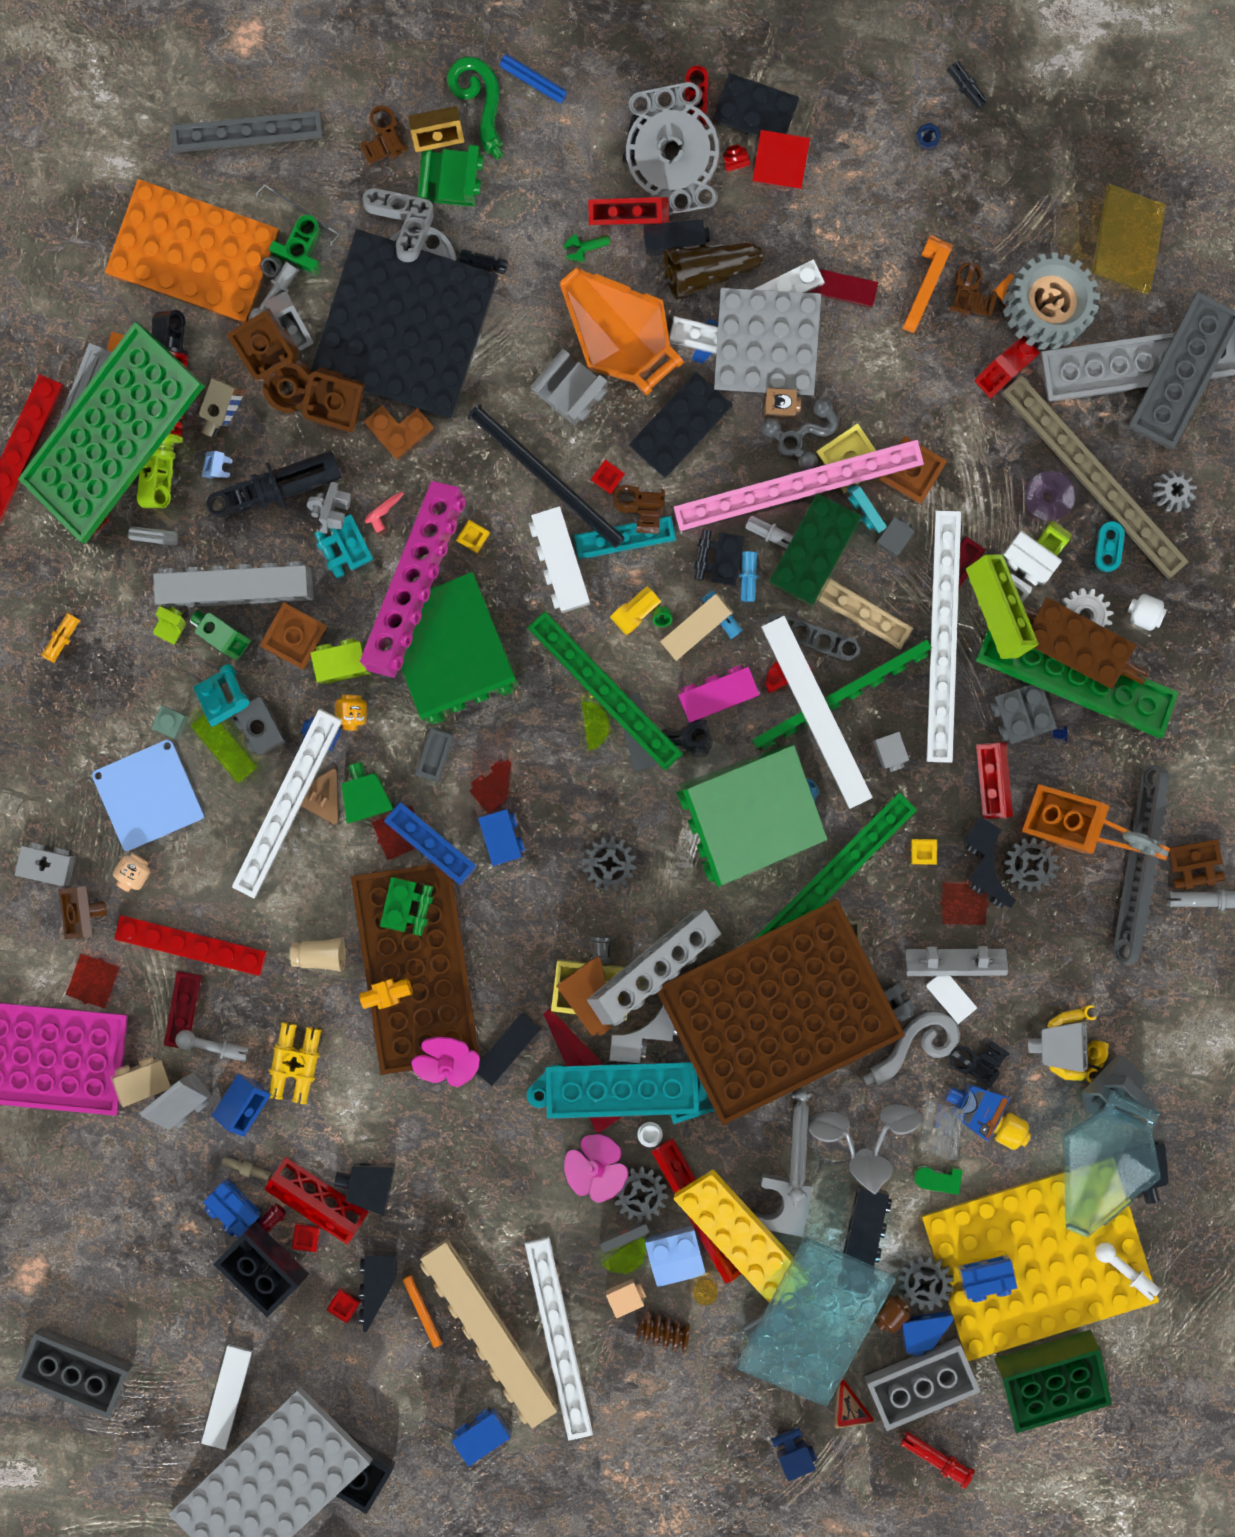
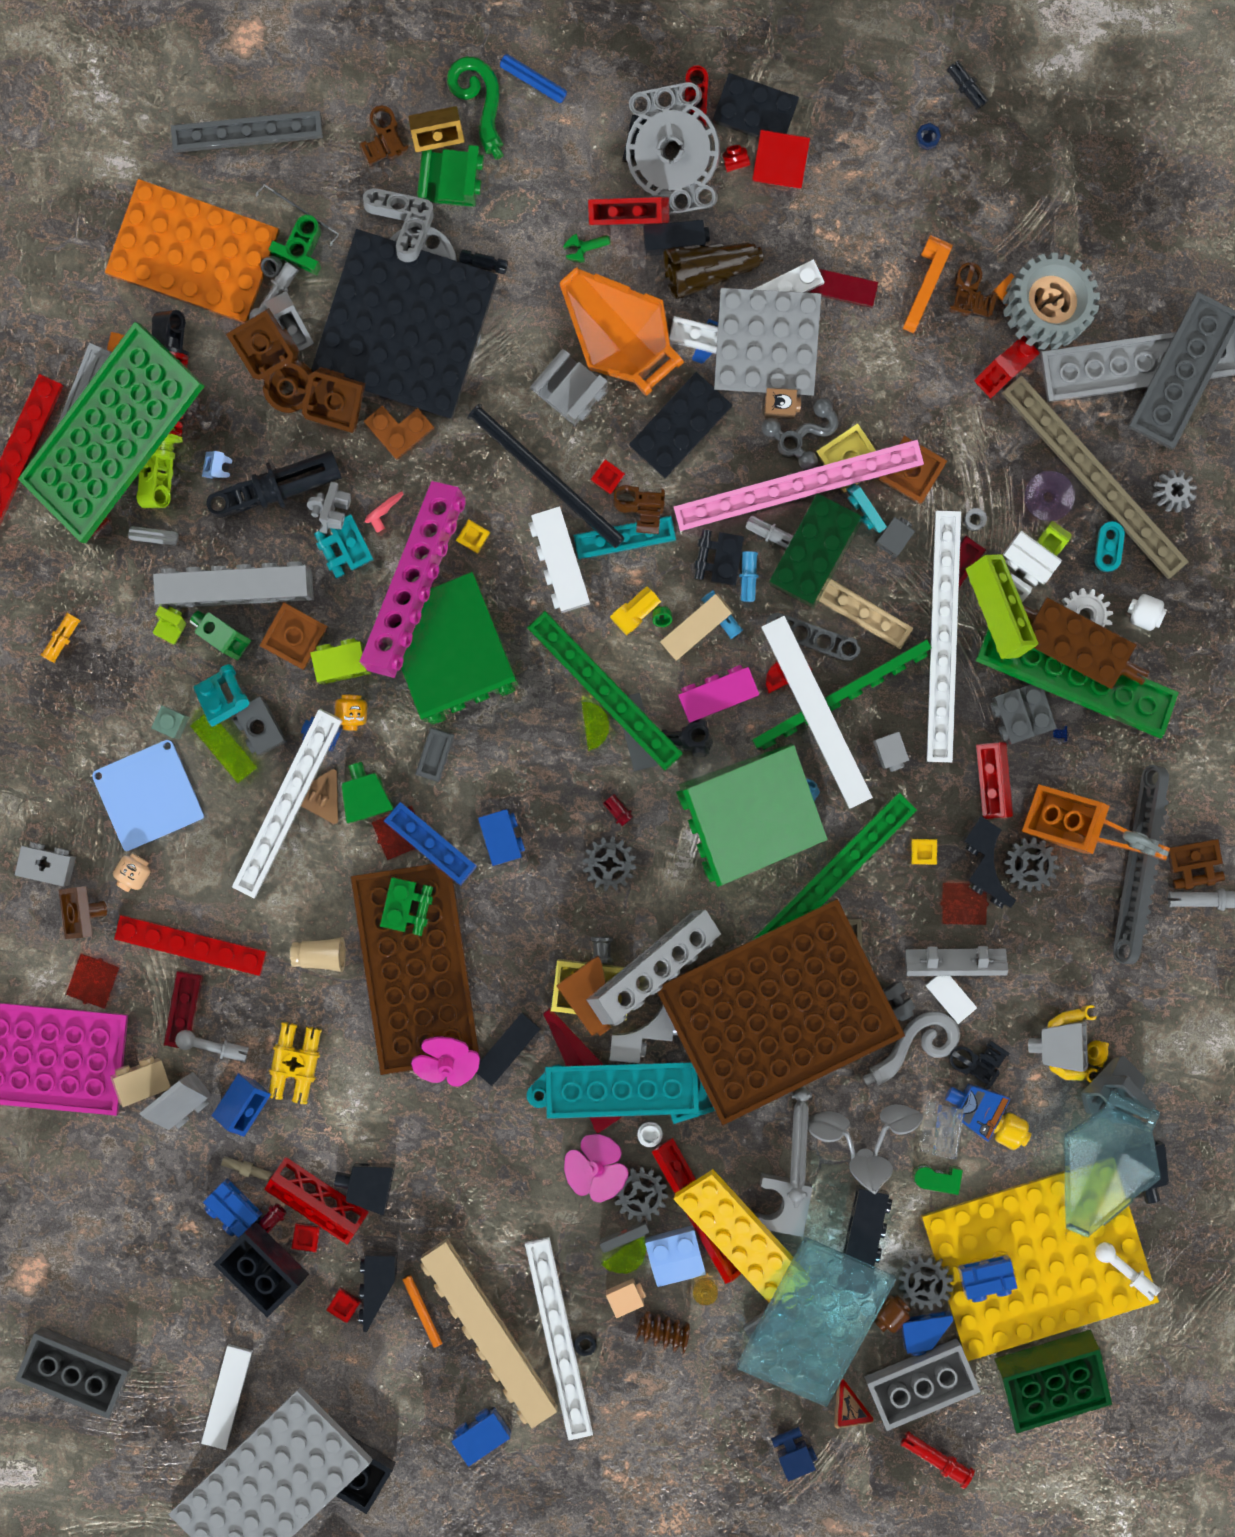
(225, 397): dark tan torso -> none
(385, 993): light orange axle -> none
(494, 788): clear red slope -> none
(585, 1335): none -> black axle
(618, 810): none -> dark red pin
(969, 525): none -> light grey axle
(1128, 239): clear yellow piece -> none

